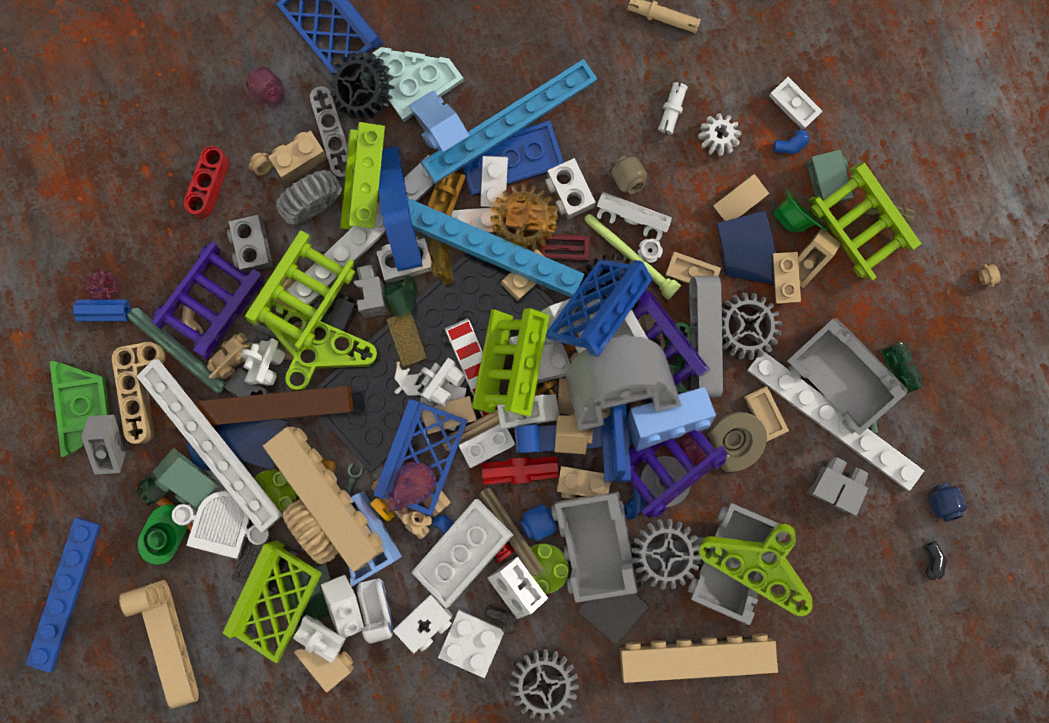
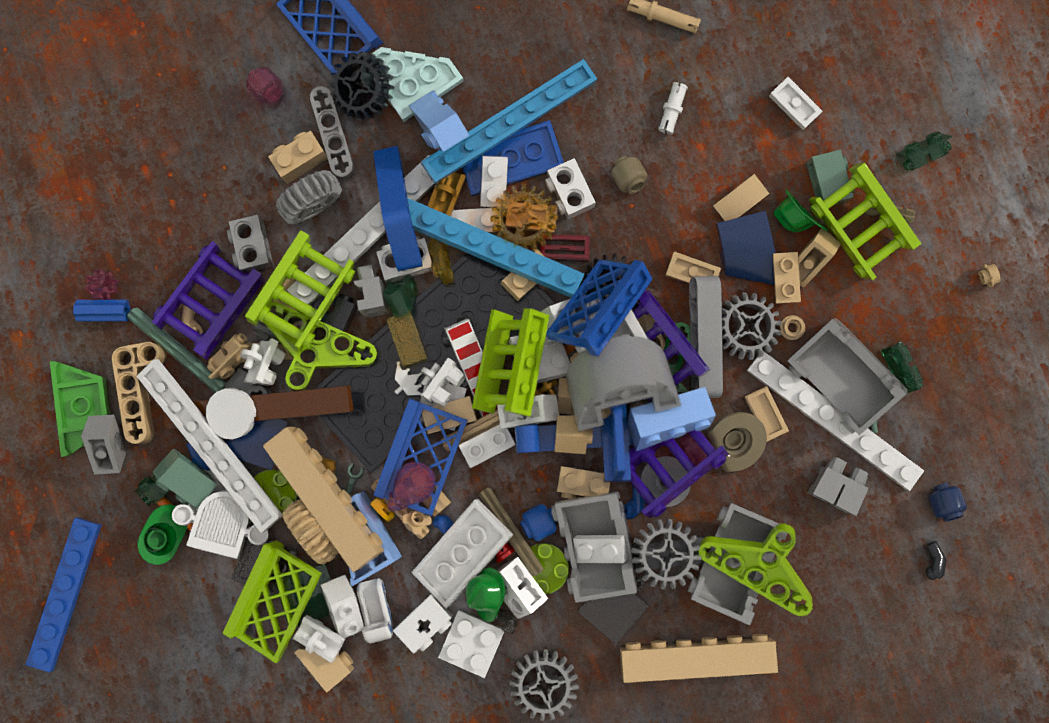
(165, 639): tan beam -> none
(206, 170): red beam -> none
(230, 413): none -> white tile
(260, 163): tan plate -> none
(362, 176): lime fence -> none
(486, 593): none -> green piece
(520, 470): red piece -> none
(600, 549): none -> white plate
(633, 214): white plate -> none
(656, 250): white plate -> none
(667, 286): yellowish green piece -> none
(729, 135): white gear -> none
(794, 145): blue arm -> none
(799, 324): none -> tan plate
(934, 145): none -> clear green hinge

